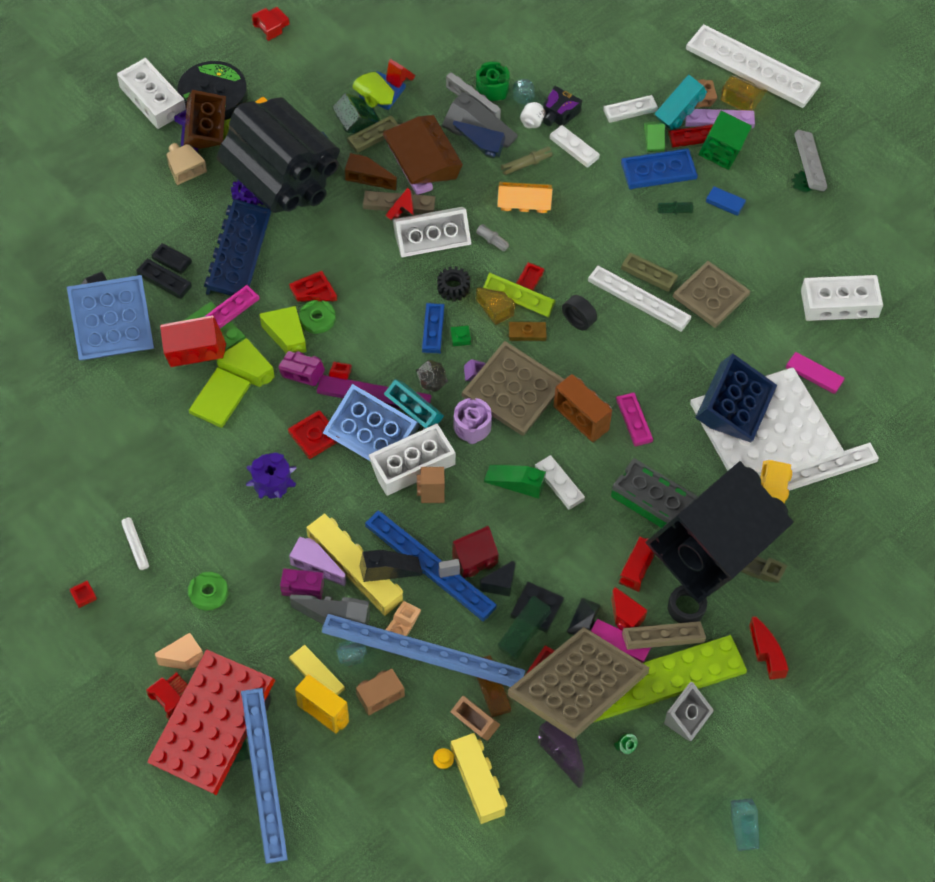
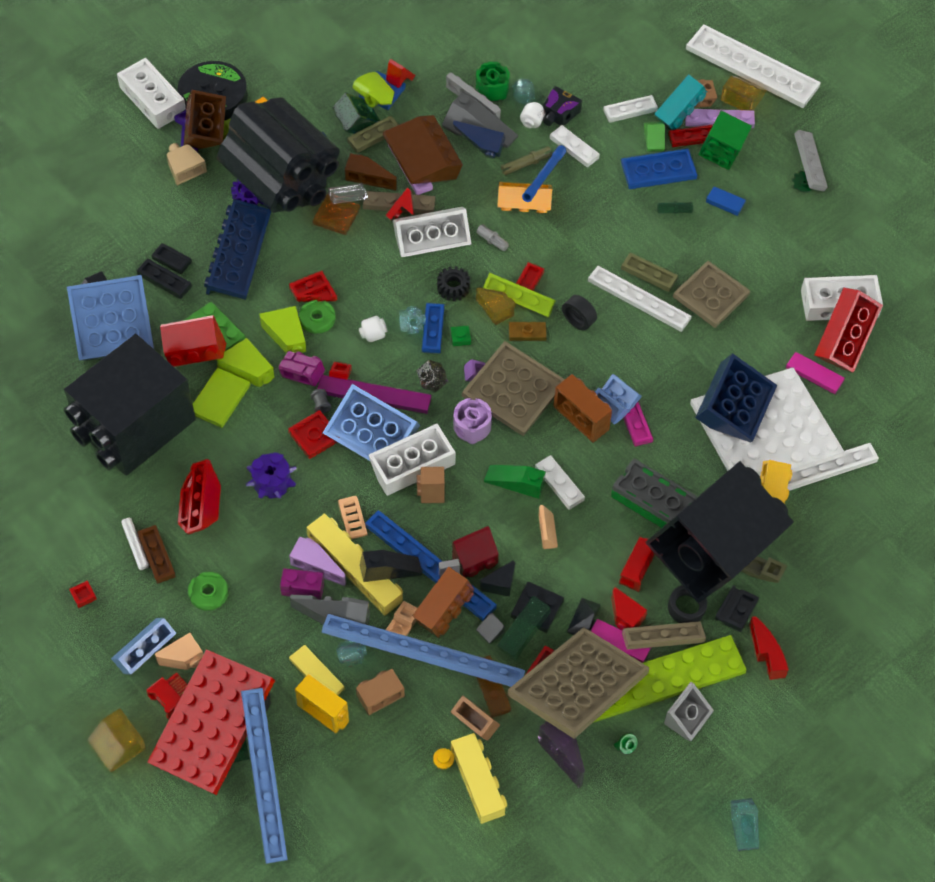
(116, 740): none -> clear yellow slope
(129, 405): none -> black brick
(143, 646): none -> medium blue brick
(156, 554): none -> reddish brown plate
(199, 498): none -> red wedge
(234, 306): dark pink tile -> none
(270, 22): red piece -> none
(320, 400): none -> dark grey bush
(336, 216): none -> clear orange plate
(347, 193): none -> clear tile
(351, 505): none -> light nougat slope
(373, 329): none -> white head
(413, 404): teal brick -> none
(415, 326): none -> clear light blue brick
(444, 602): none -> dark orange brick
(491, 628): none -> dark grey slope
(532, 190): none -> blue piece
(547, 528): none -> light nougat slope
(618, 396): none -> medium blue slope
(737, 608): none -> black plate
(848, 329): none -> red slope

